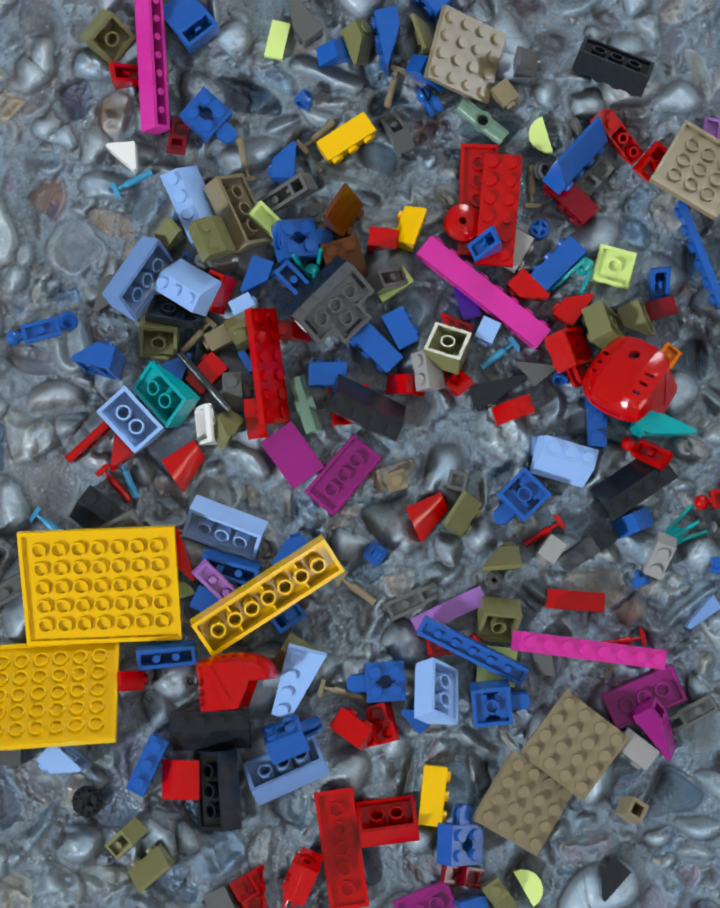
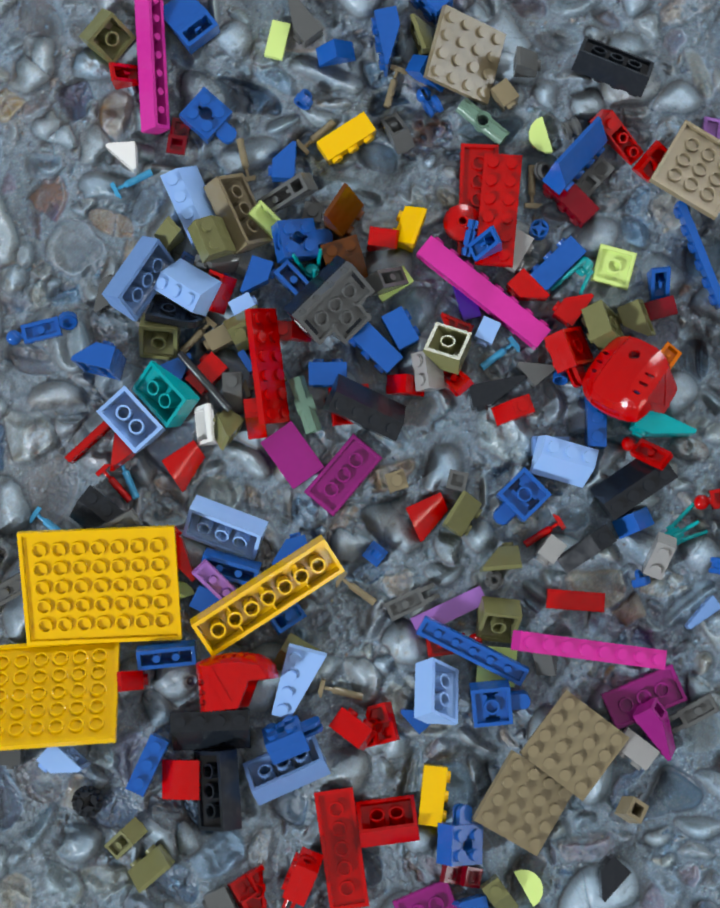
(358, 41): olive slope -> none
(380, 681): blue brick -> none
(470, 235): none -> blue axle
(628, 640): red piece -> none

